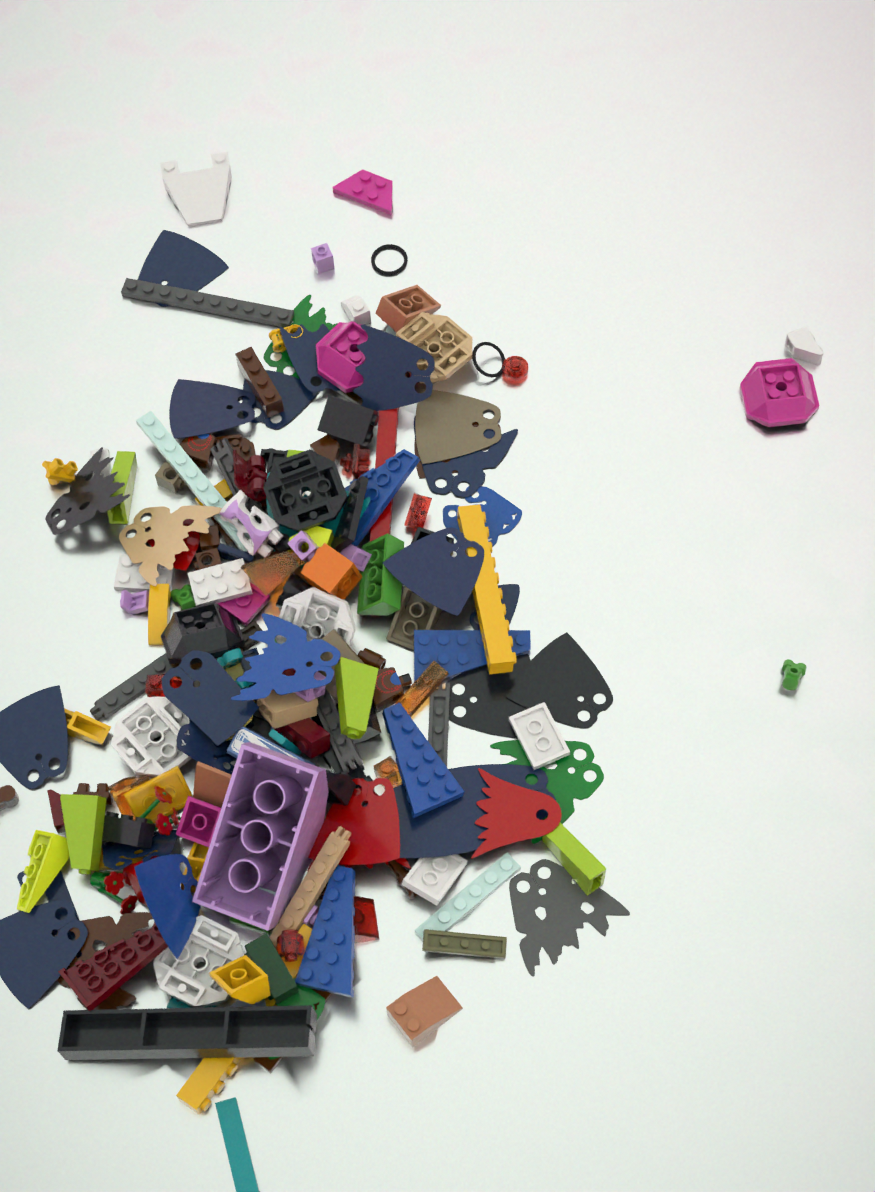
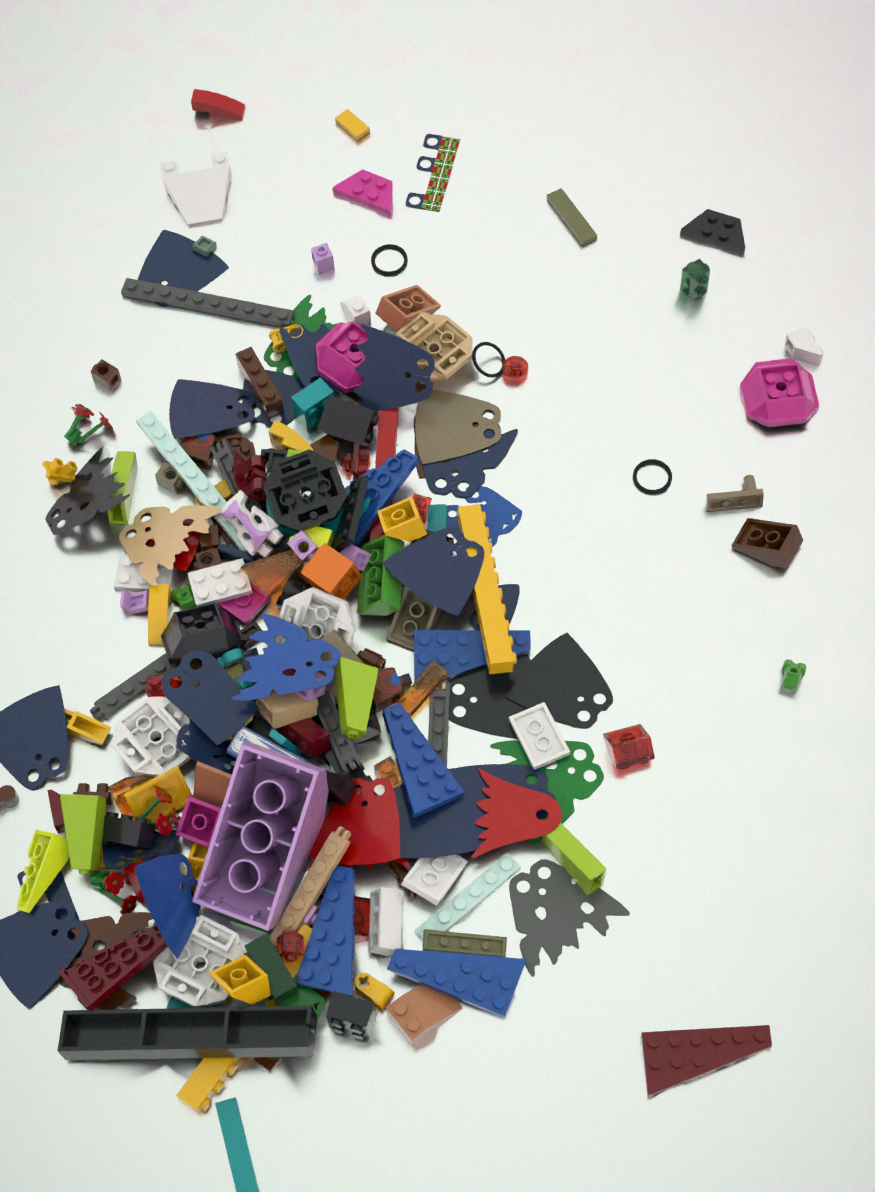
(80, 412): none -> green plant
(111, 375): none -> reddish brown brick
(204, 246): none -> sand green tile
(217, 104): none -> red slope
(287, 437): none -> yellow slope
(310, 403): none -> teal brick
(351, 1015): none -> black brick
(352, 124): none -> yellow tile
(375, 992): none -> yellow piece
(385, 921): none -> white brick
(402, 521): none -> yellow slope
(437, 517): none -> teal tile
(441, 170): none -> piece
(474, 979): none -> blue wing
(572, 216): none -> olive tile
(629, 746): none -> clear red slope
(652, 461): none -> black tyre
(688, 1054): none -> dark red wing
(695, 279): none -> clear green brick
(716, 230): none -> black wing
(736, 499): none -> dark tan piece
(769, 541): none -> reddish brown slope

